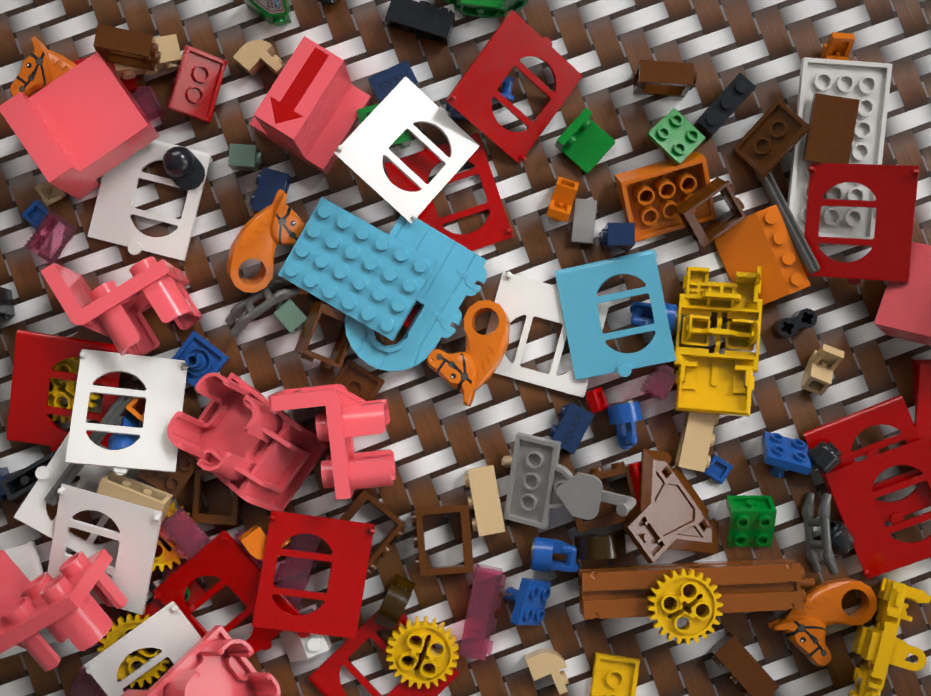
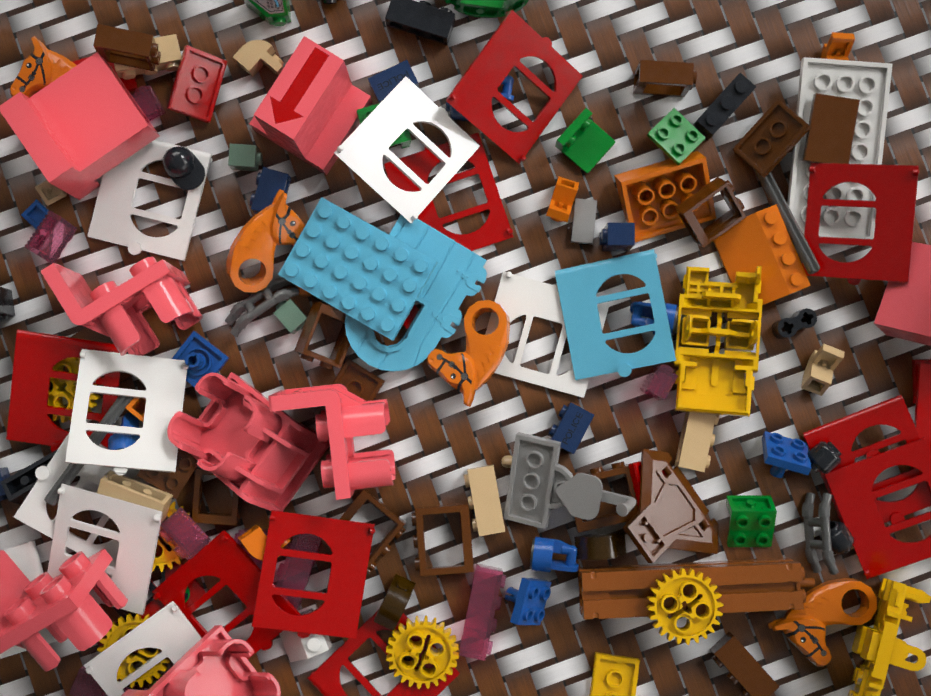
(546, 662): tan brick -> none
(596, 400): red plate -> none
(624, 416): blue piece -> none
(718, 469): blue tile -> none

